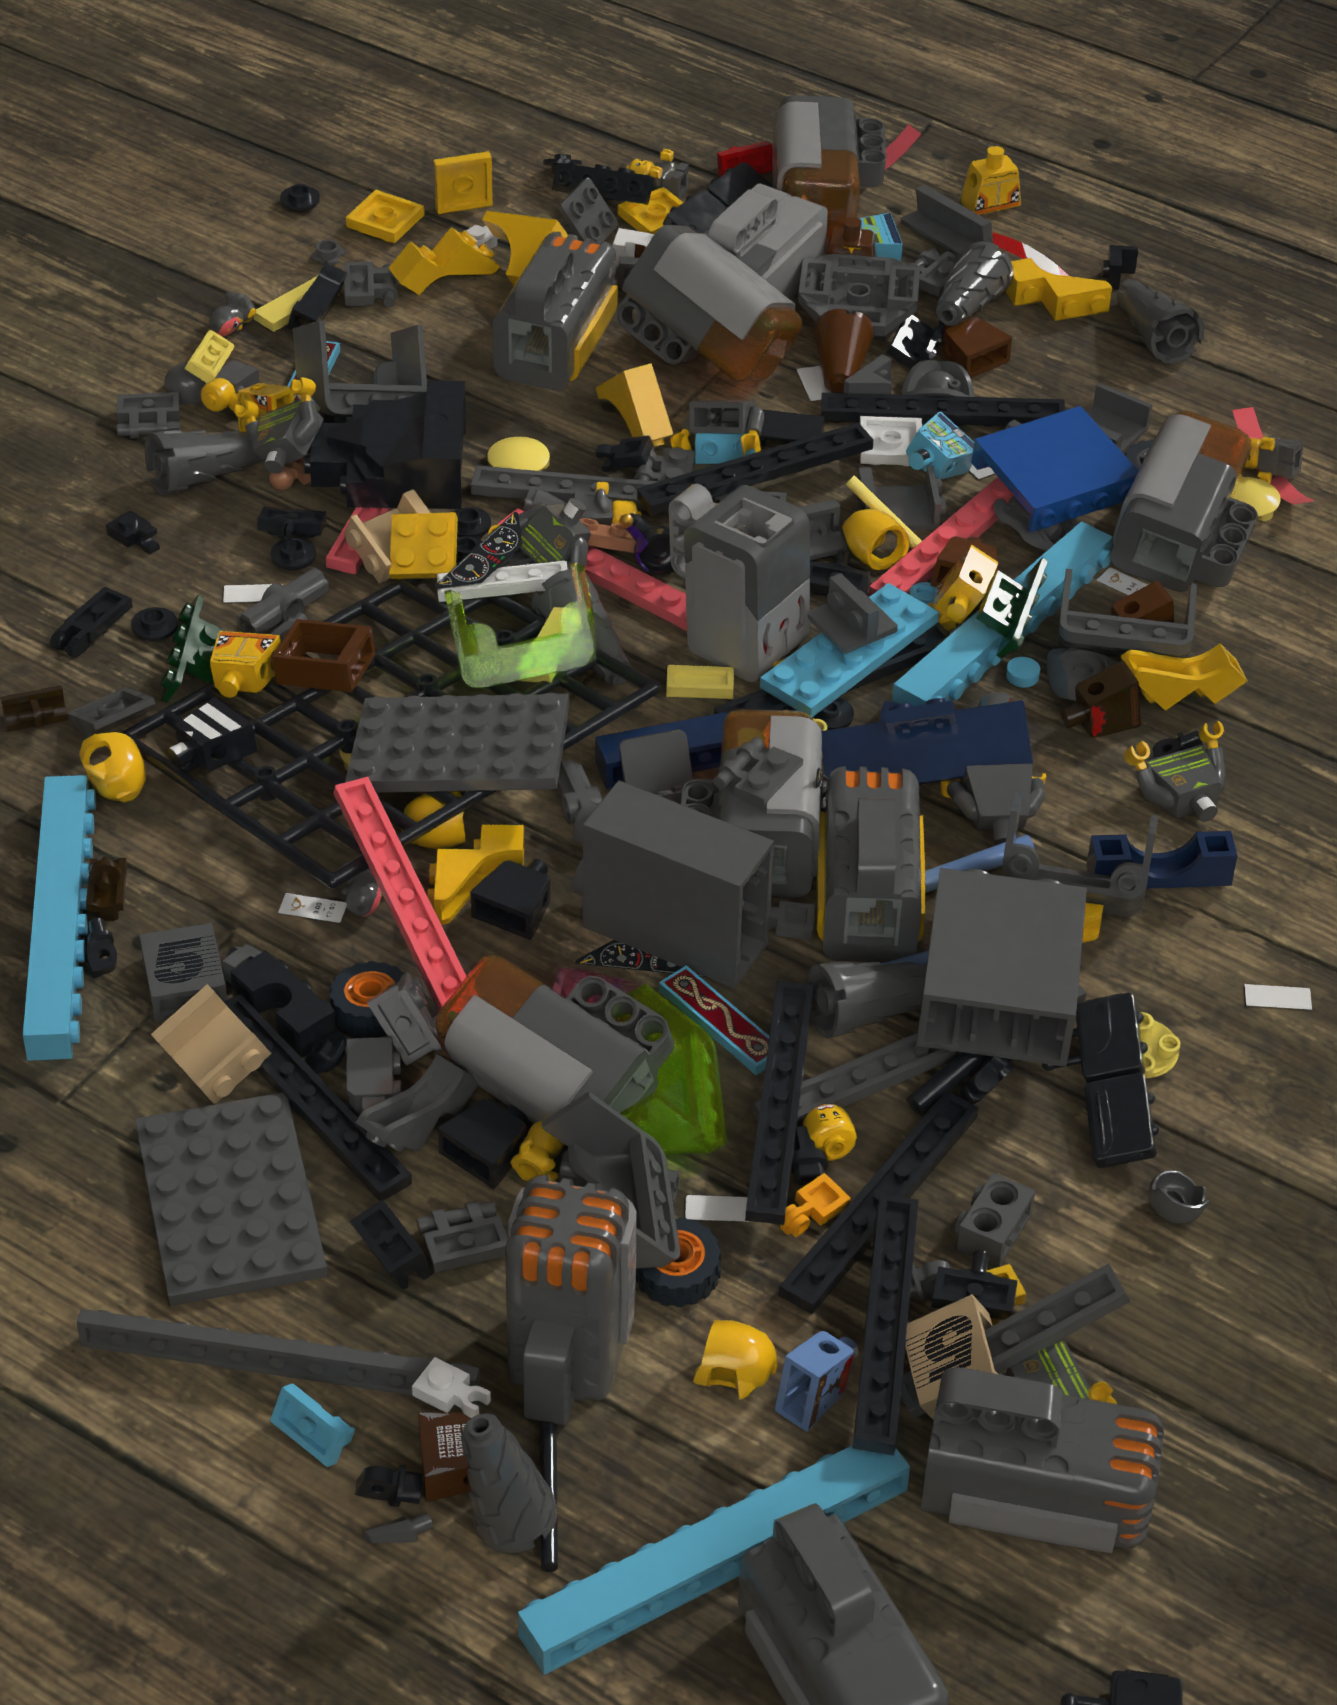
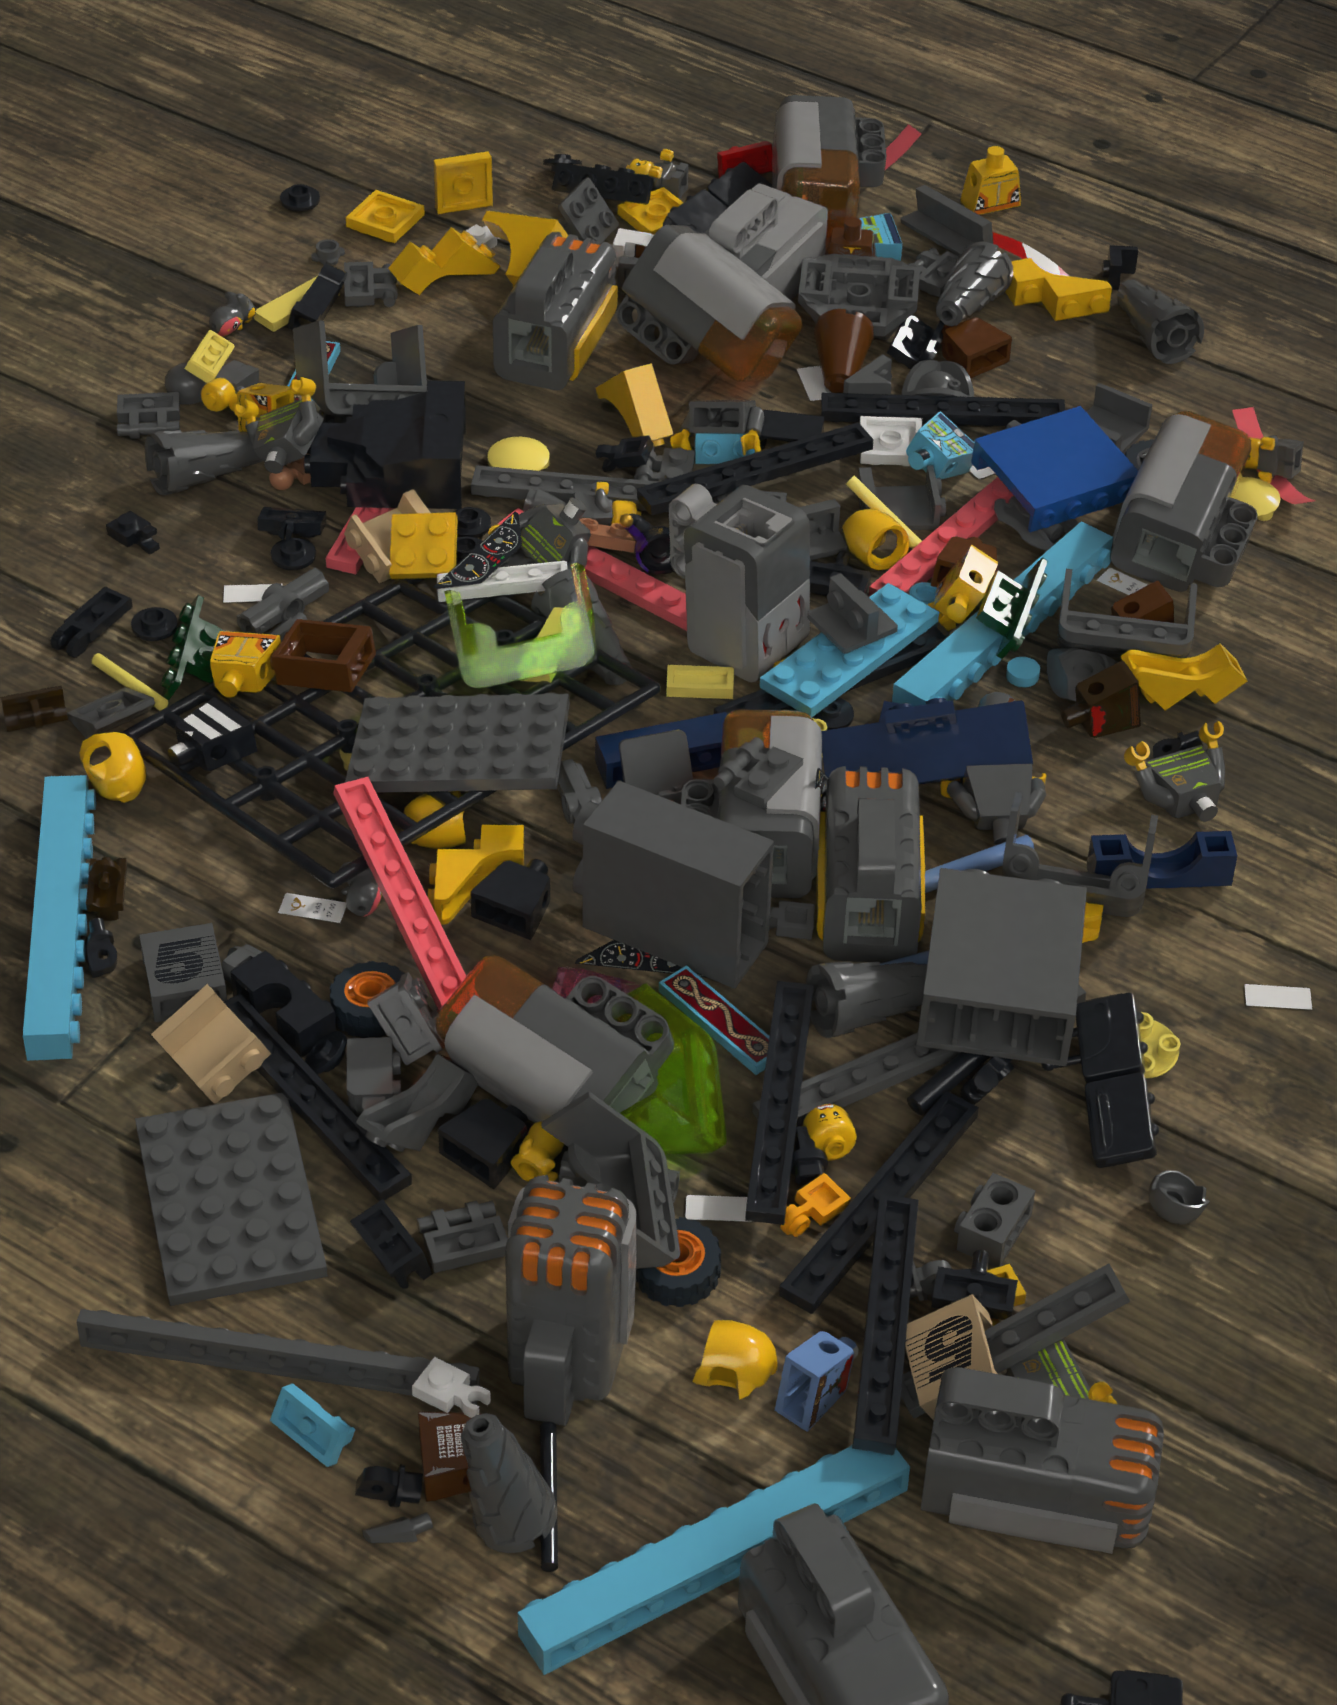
(127, 679): none -> light yellow bar

